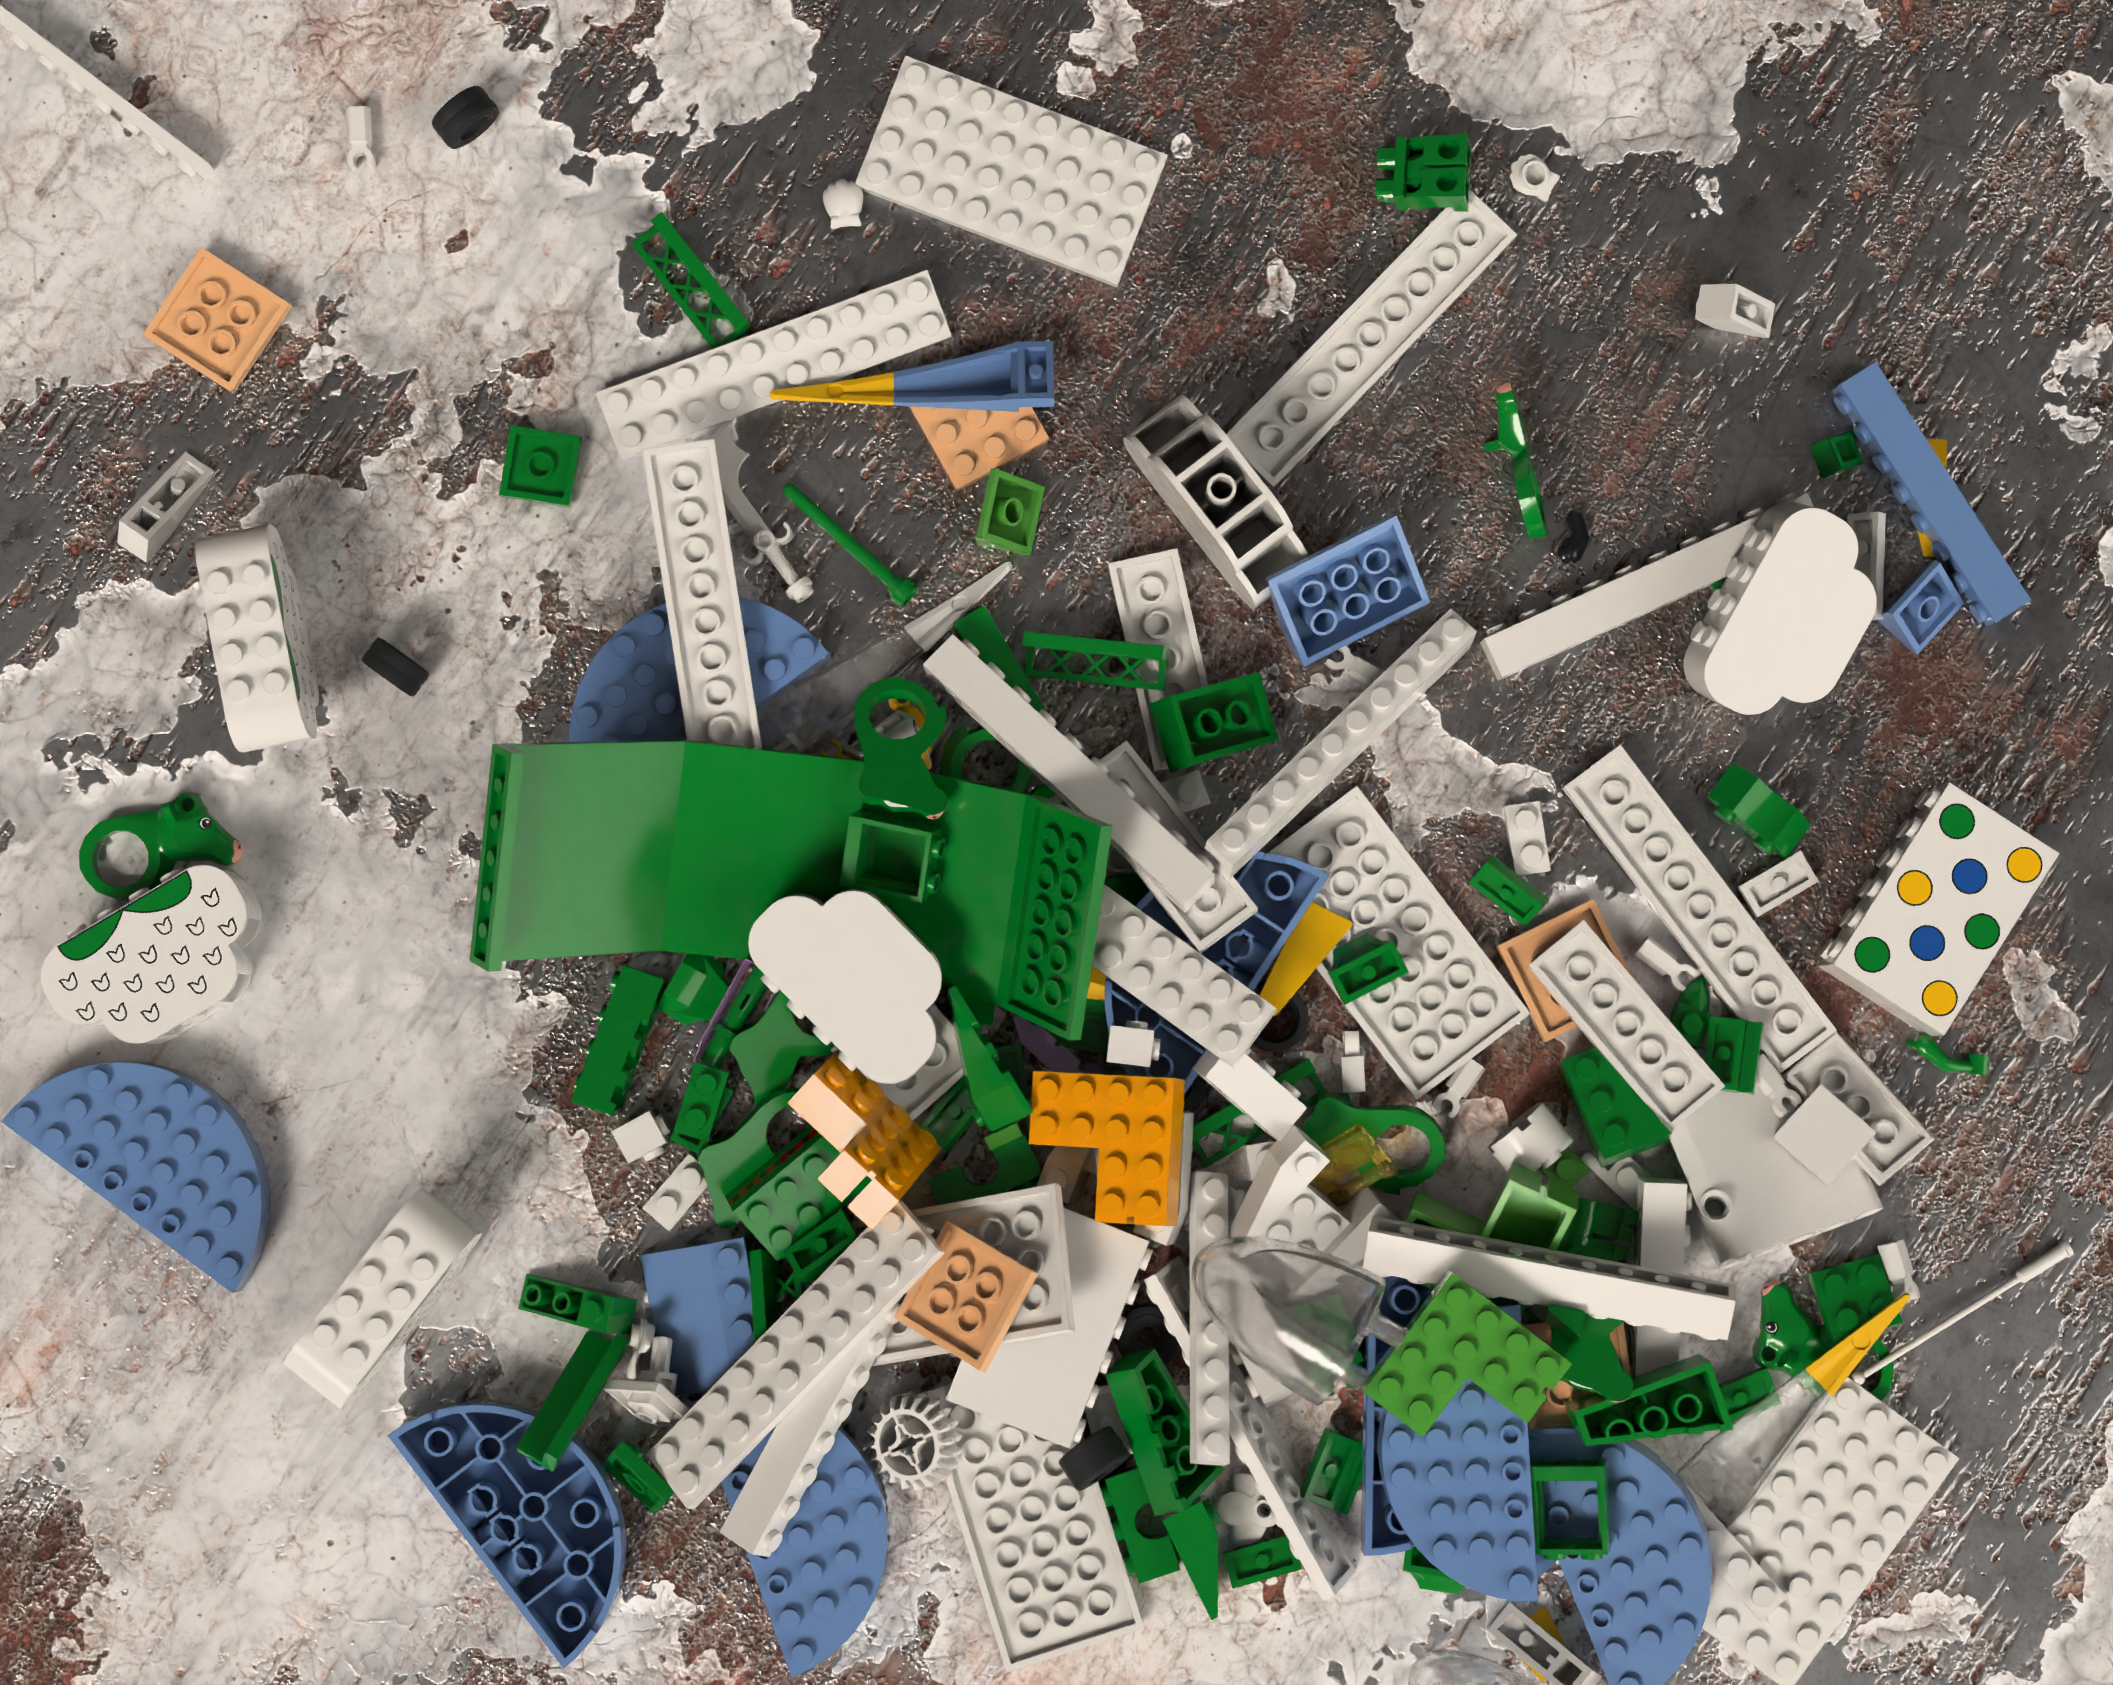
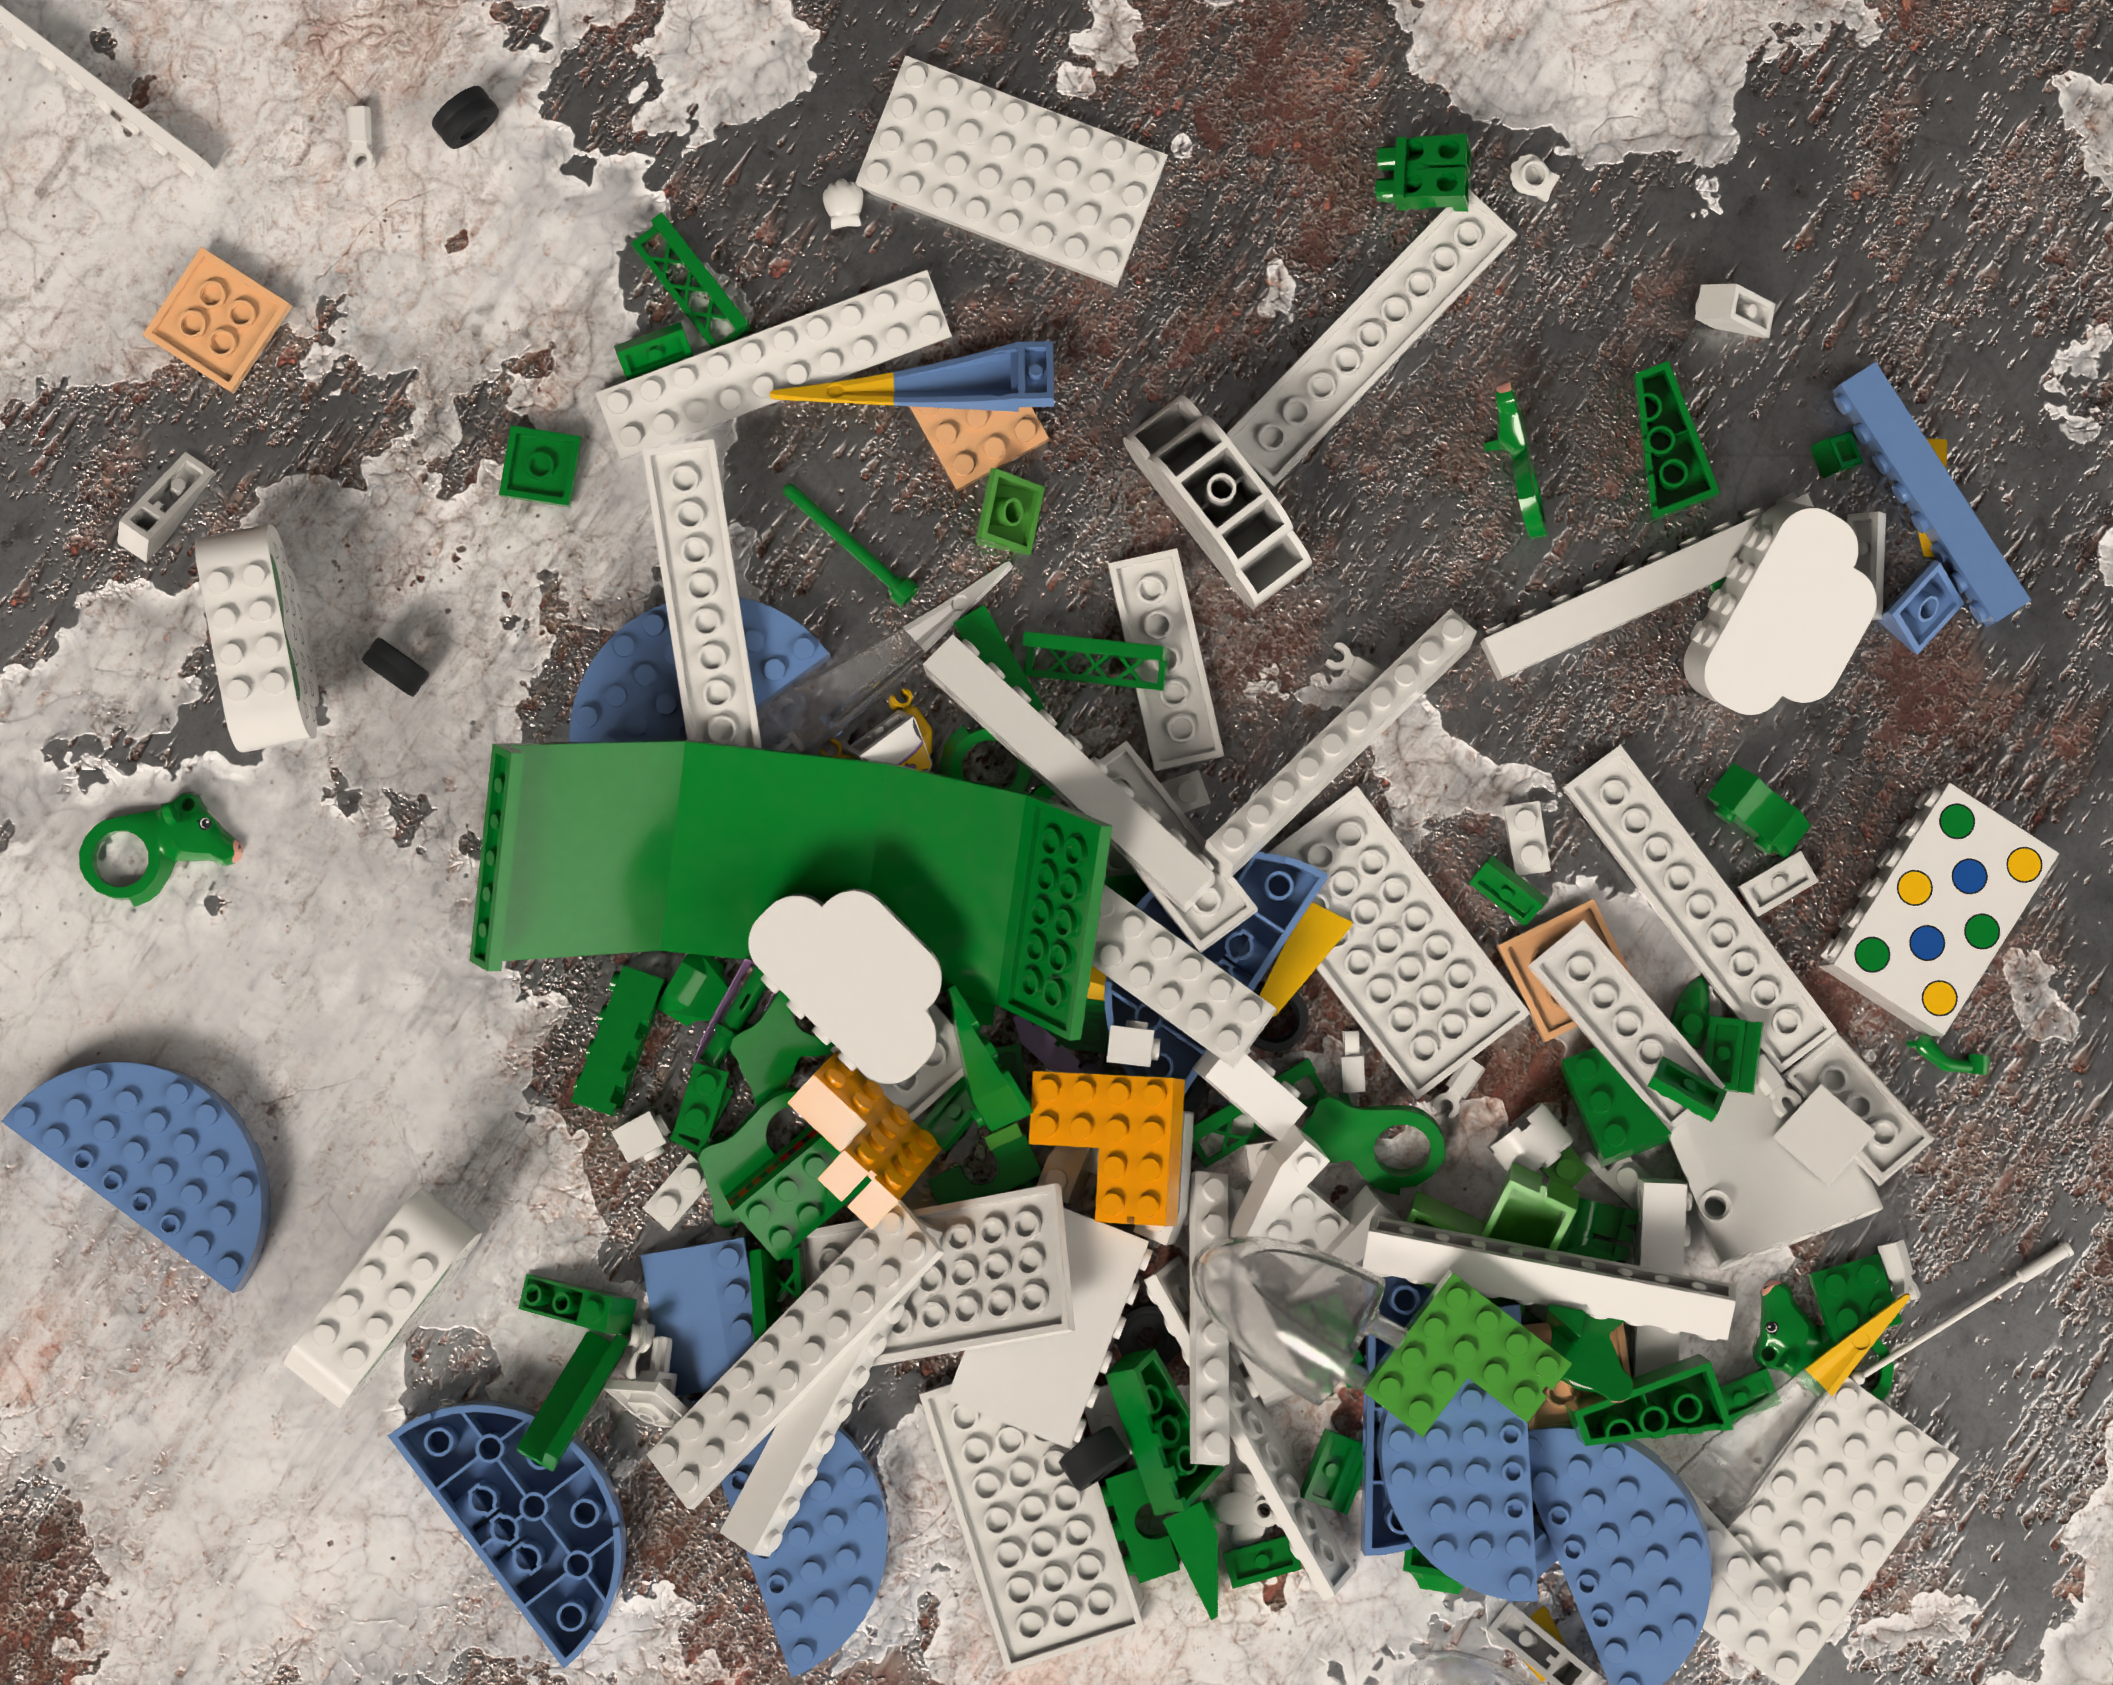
(159, 959): white brick -> none
(644, 1483): green plate -> none
(653, 351): none -> green plate
(730, 459): white sword -> none
(821, 1247): green slope -> none
(857, 851): green window -> none
(894, 767): green animal -> none
(915, 1462): white gear -> none
(967, 1297): light nougat plate -> none
(1214, 721): green slope -> none
(1346, 1155): clear yellow plate -> none
(1347, 590): medium blue slope -> none
(1364, 966): green slope -> none
(1570, 1470): green window -> none
(1578, 540): black arm -> none
(1662, 962): white bar -> none
(1671, 450): none -> green wedge
(1687, 1089): none -> green plate

